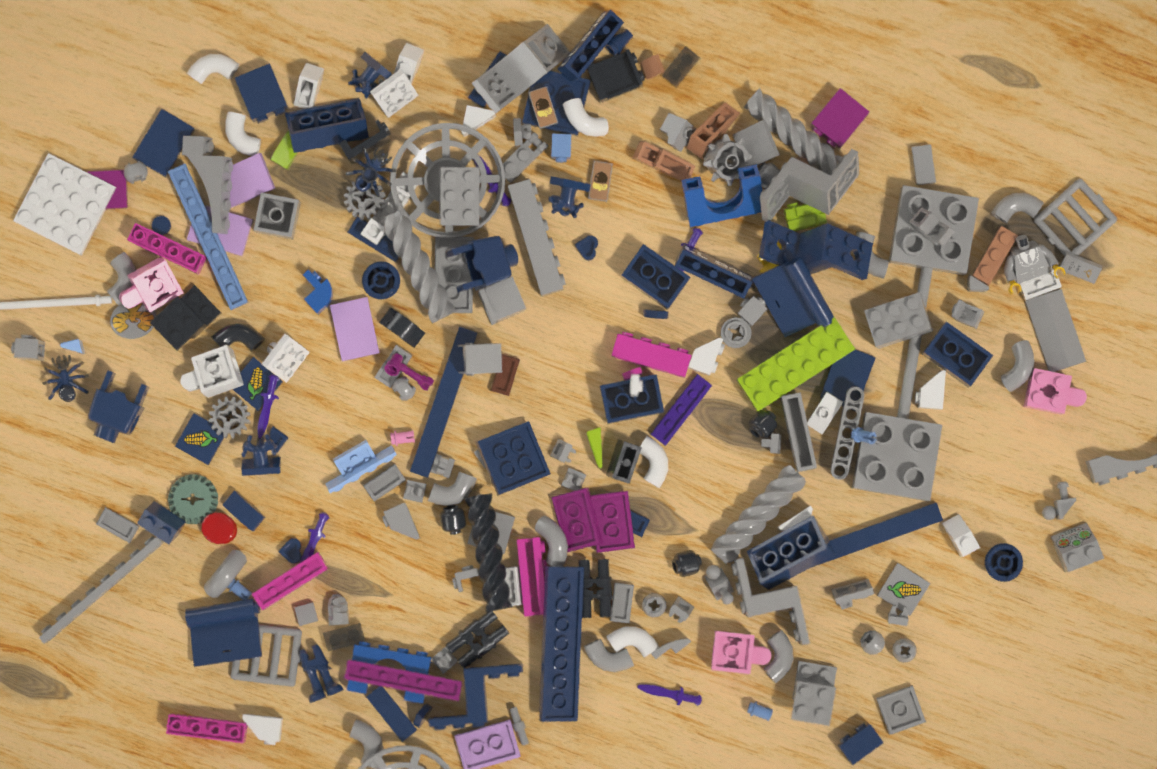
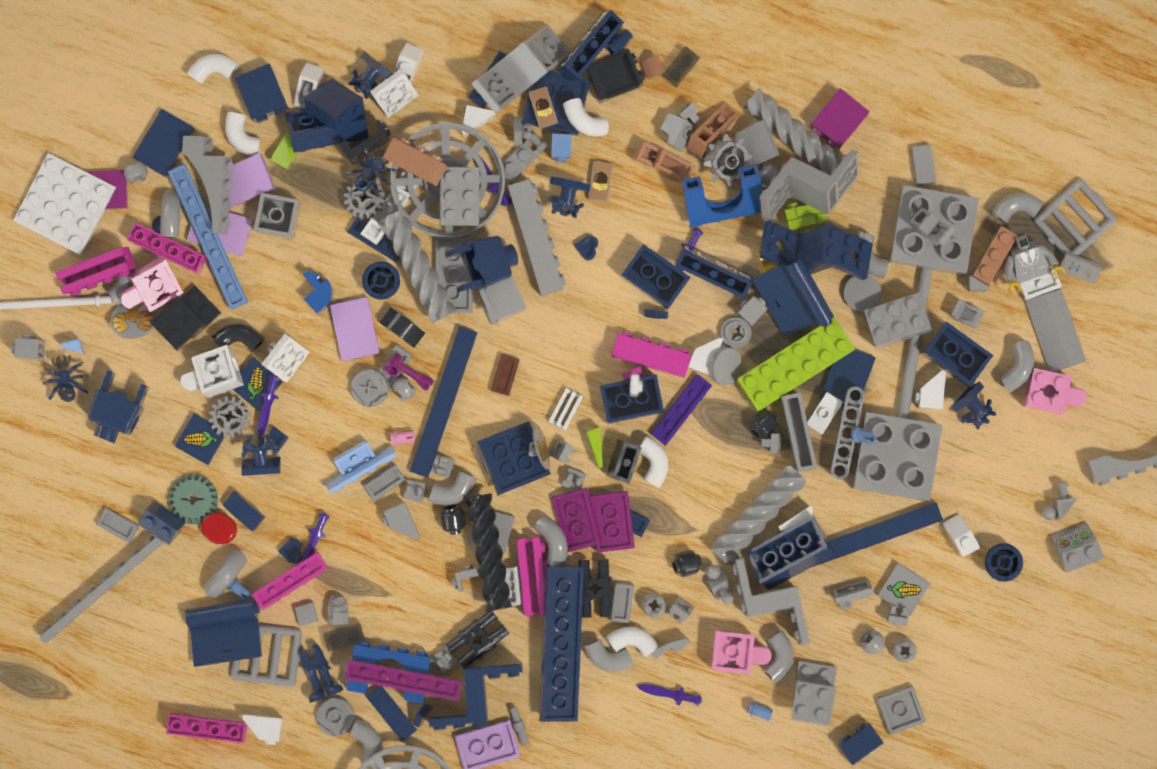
(96, 270): none -> dark pink brick
(170, 214): none -> light grey cylinder
(334, 104): none -> dark blue brick
(335, 716): none -> light grey tile
(369, 387): none -> light grey tile
(415, 160): none -> nougat brick
(481, 358): light grey piece -> none
(539, 447): none -> shield
(573, 394): none -> white tile
(688, 112): none -> light grey tile
(725, 366): none -> light grey tile
(862, 293): none -> light grey tile
(974, 405): none -> dark blue piece

